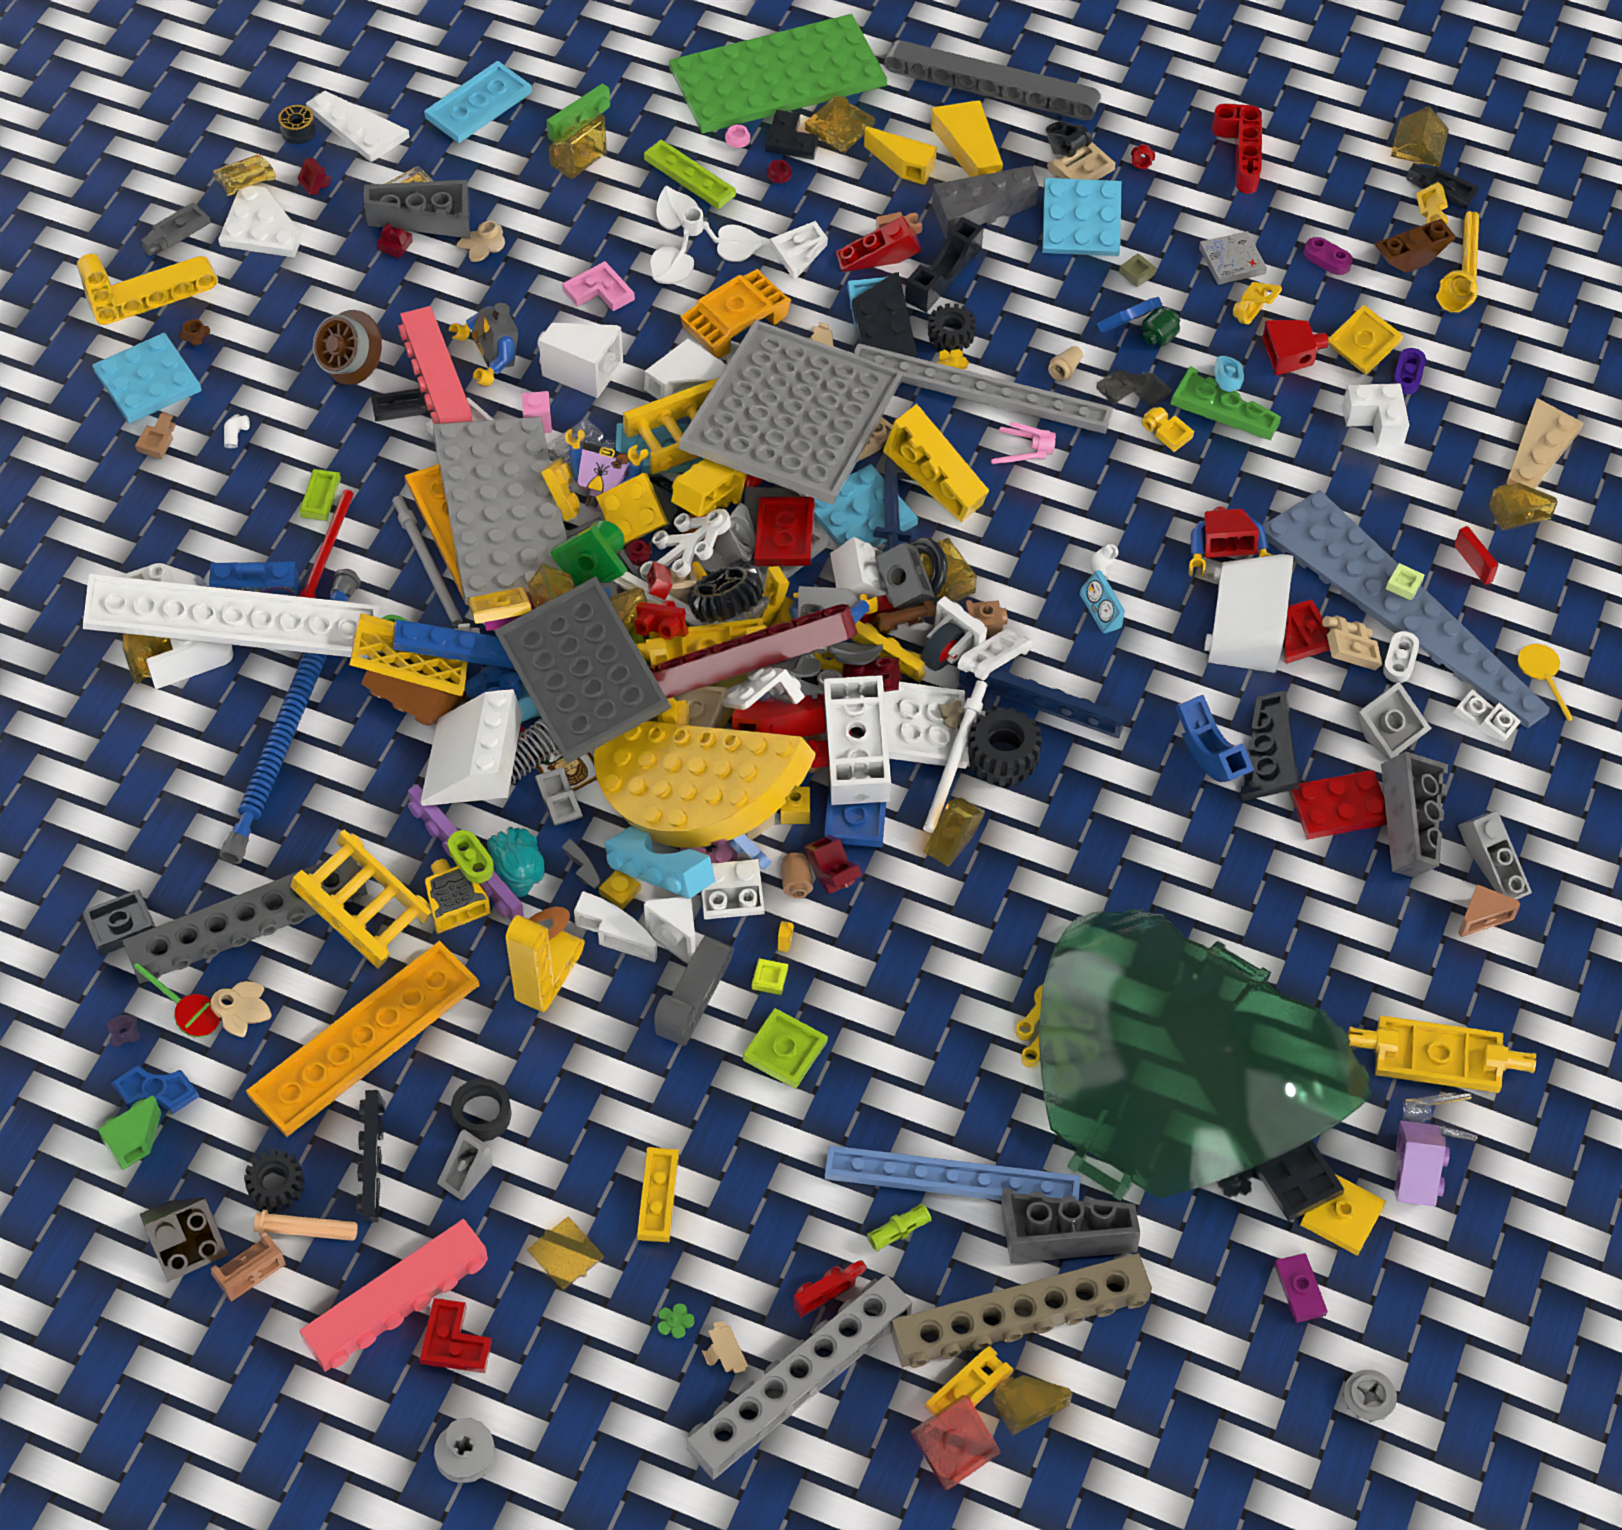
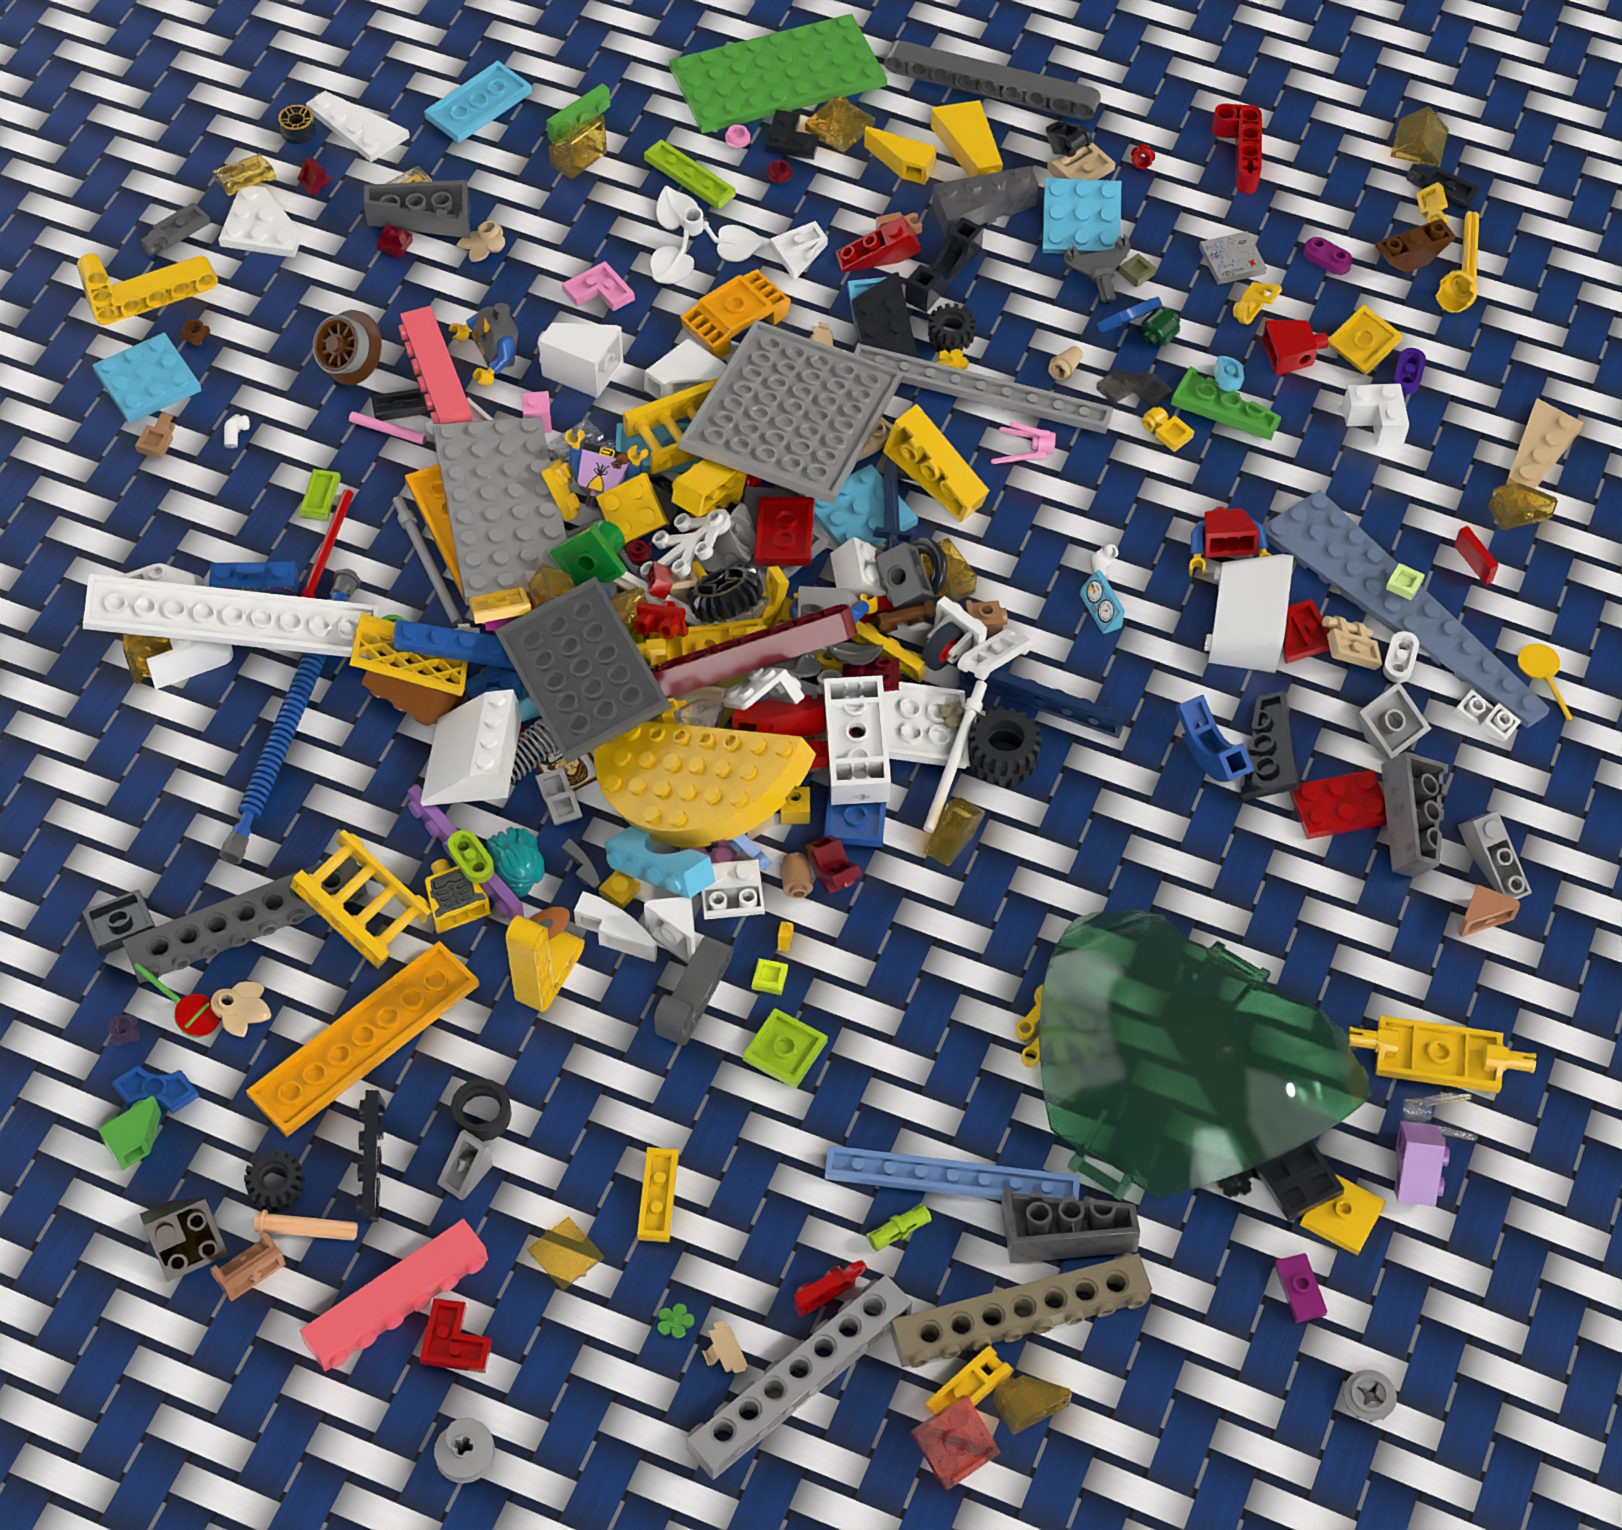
(388, 428): none -> bright pink bar
(700, 713): none -> clear slope
(1100, 265): none -> dark grey axle

